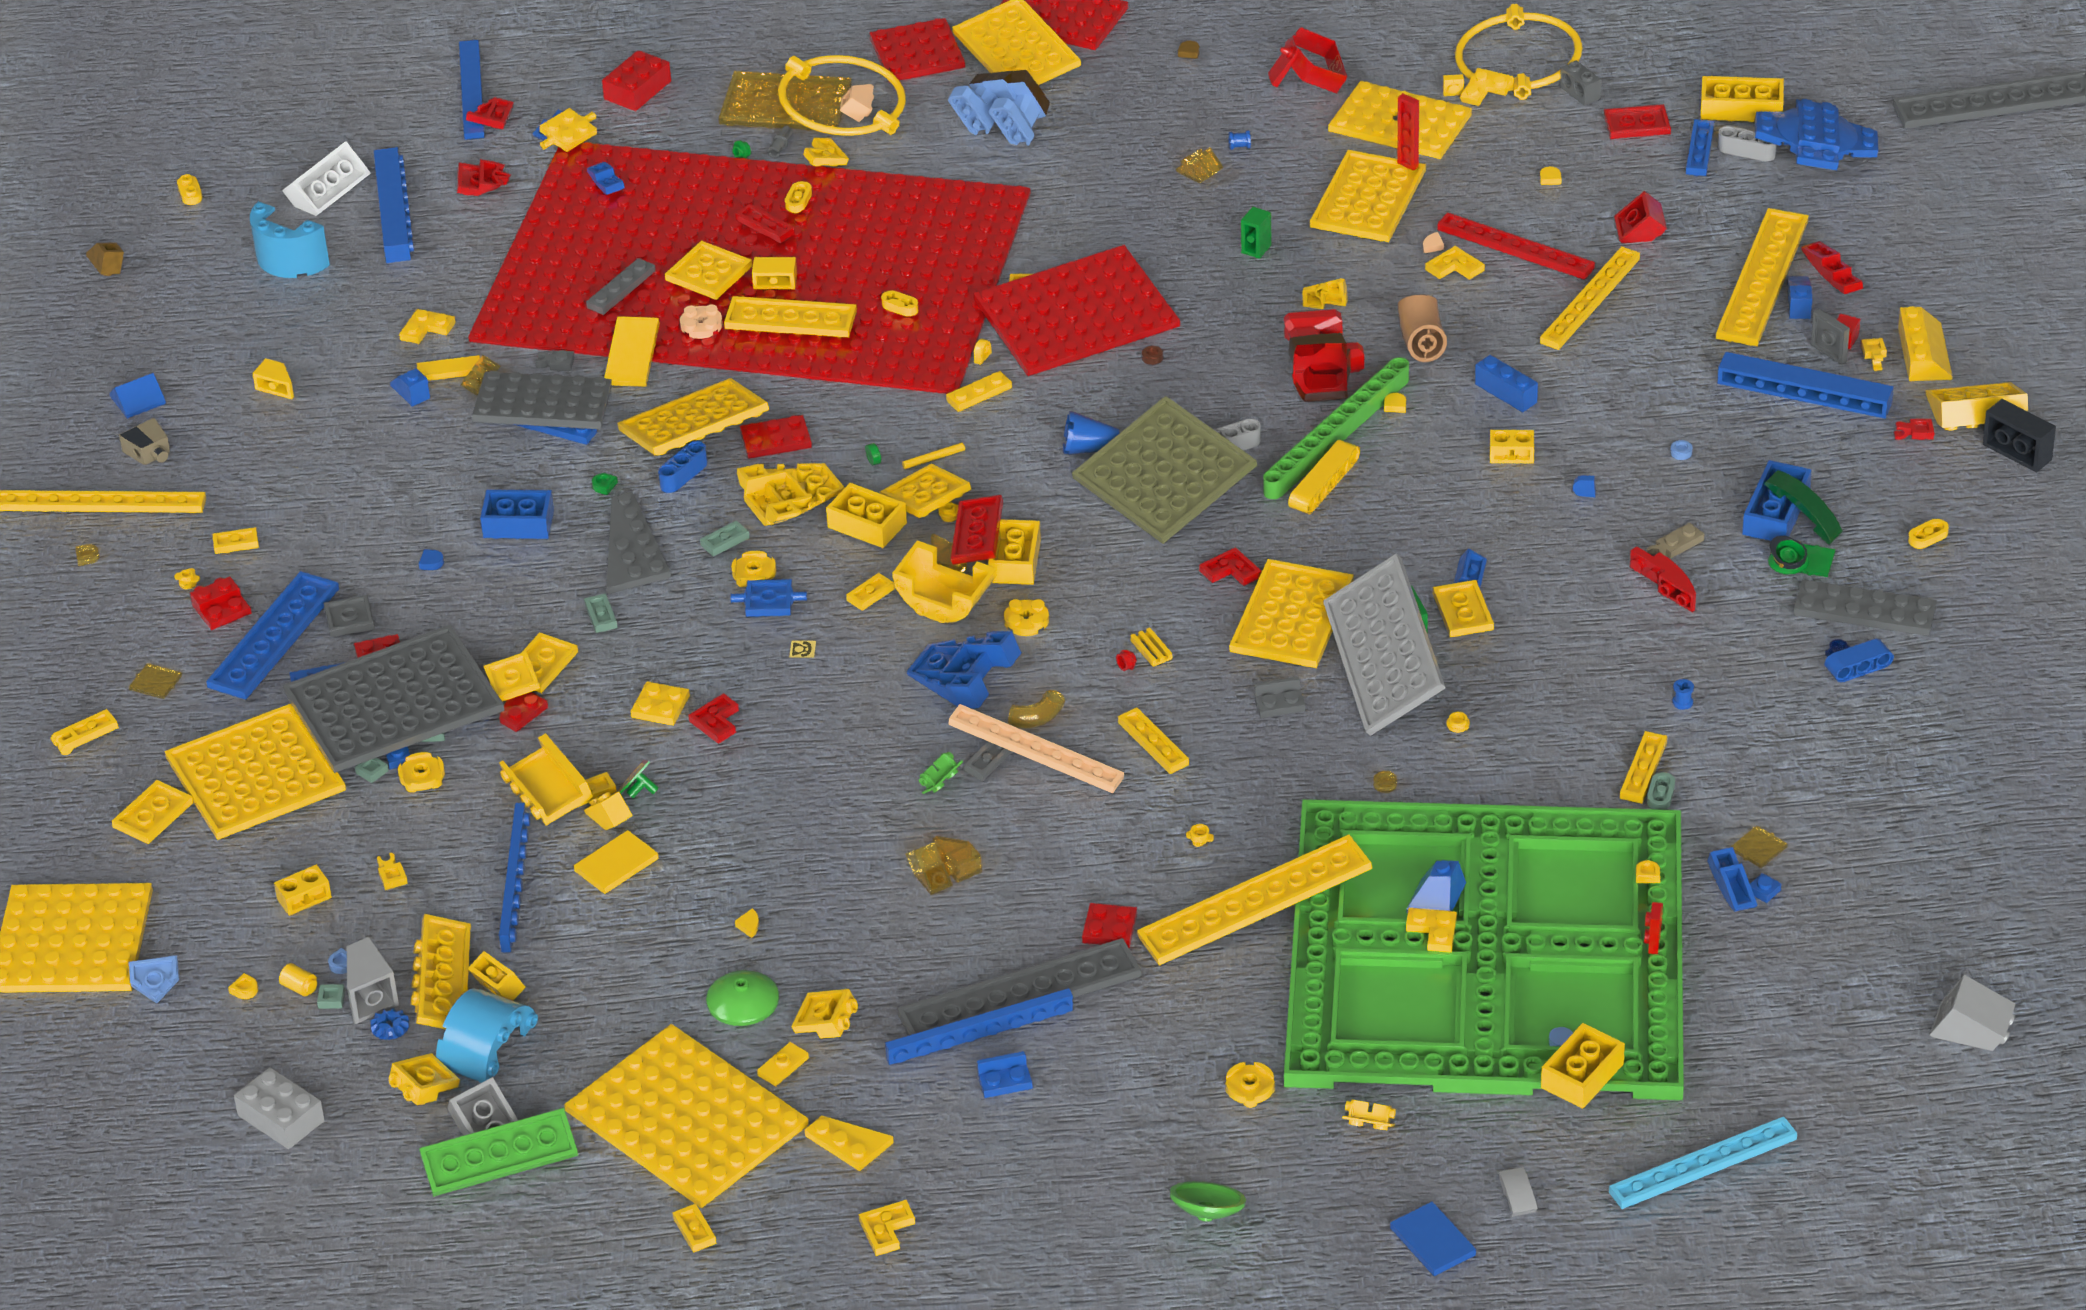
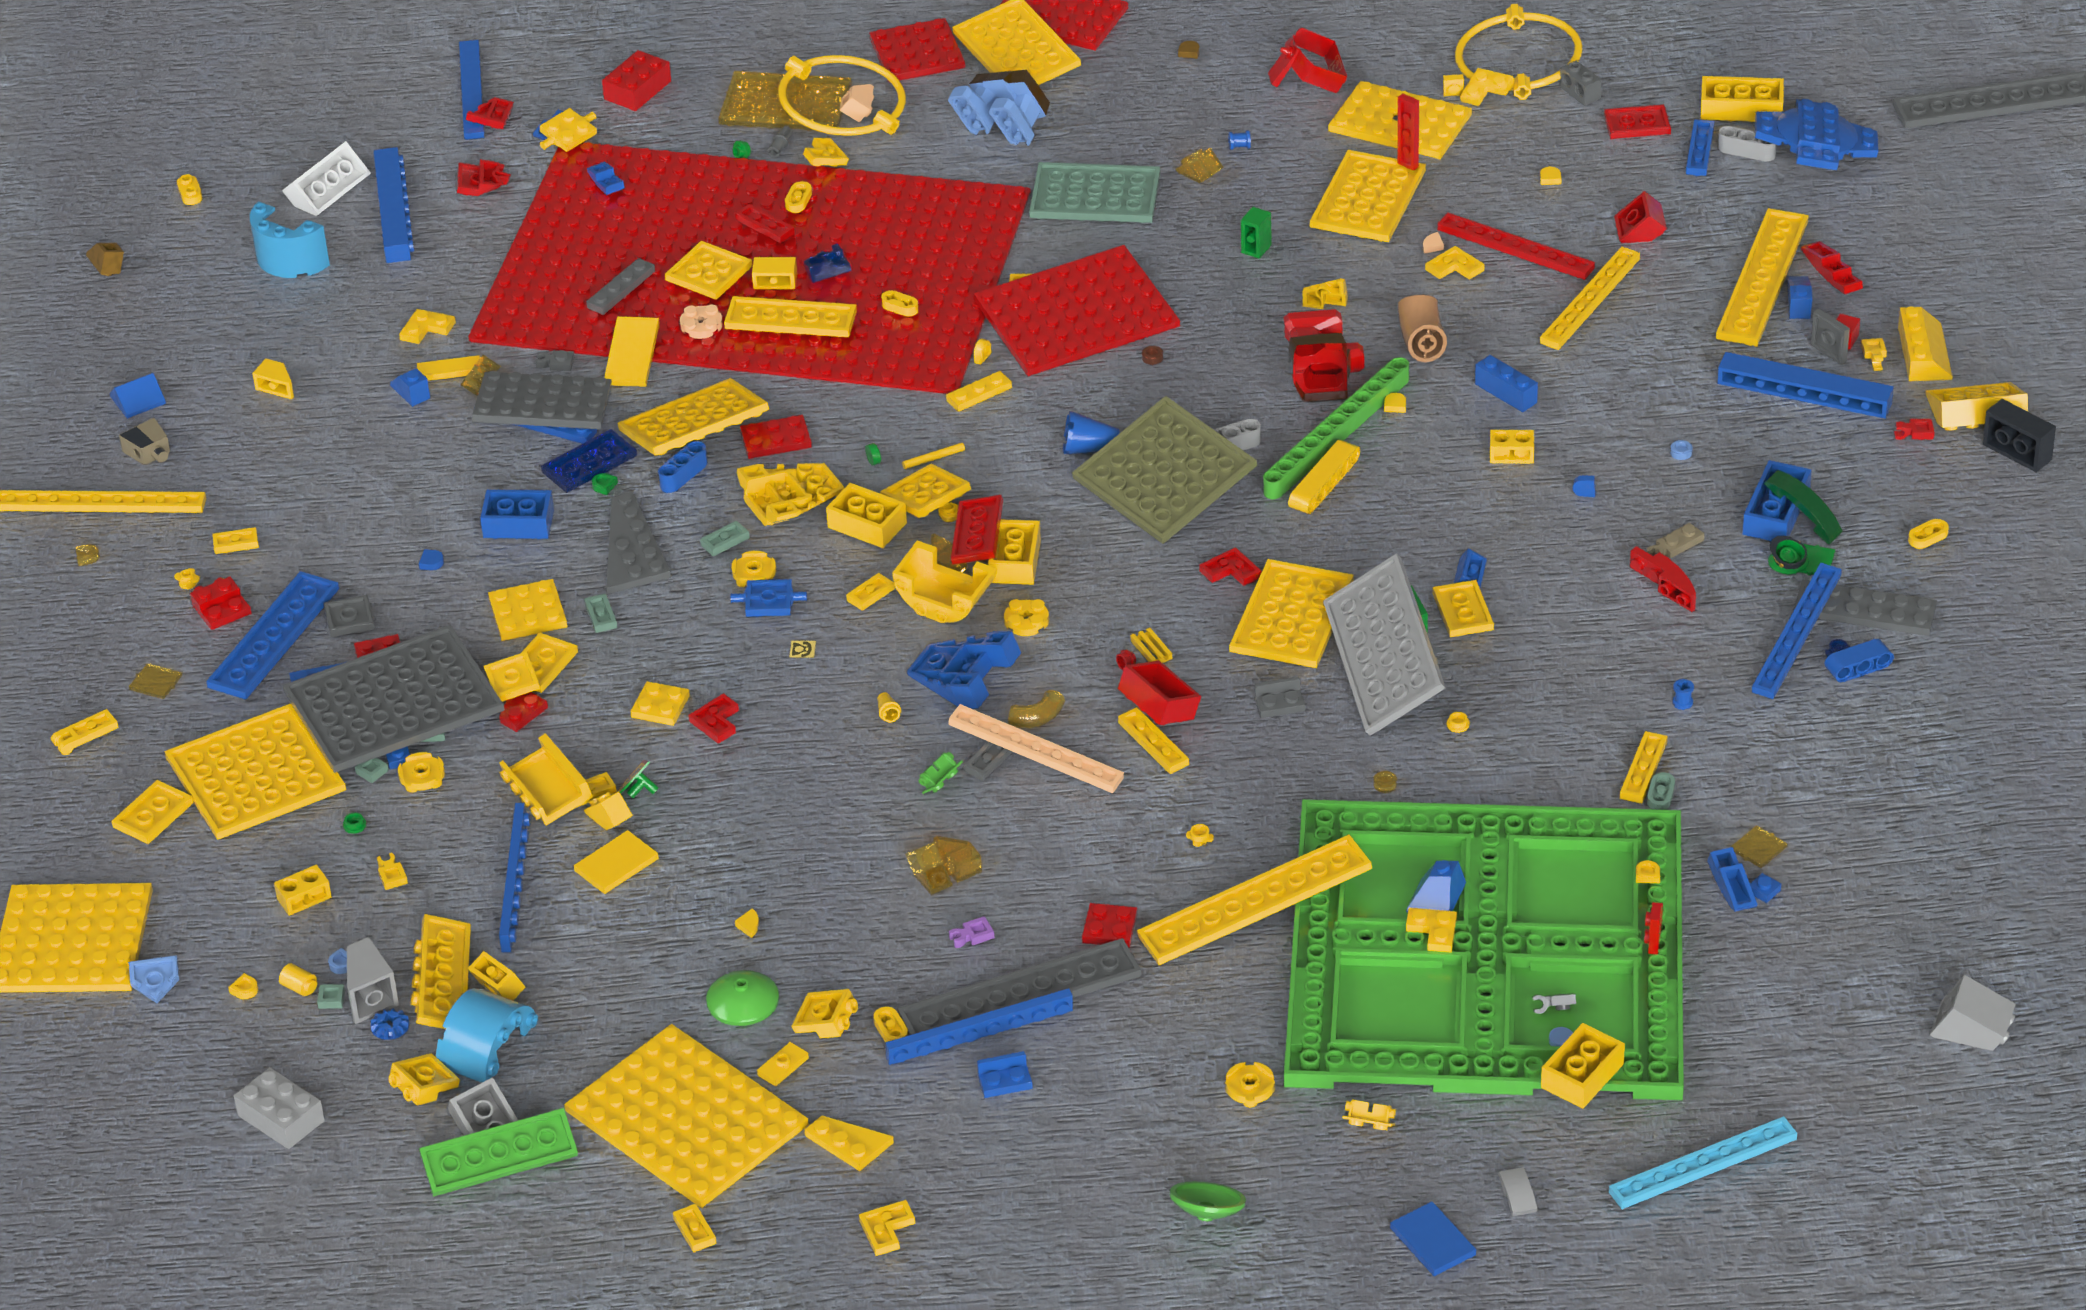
(354, 823): none -> green plate
(527, 609): none -> yellow plate
(588, 460): none -> clear blue plate
(827, 264): none -> clear blue slope
(888, 708): none -> yellow cone
(889, 1024): none -> yellow plate
(974, 931): none -> medium lavender plate
(1095, 192): none -> sand green plate
(1159, 692): none -> red piece
(1560, 1001): none -> plate
(1796, 631): none -> blue plate

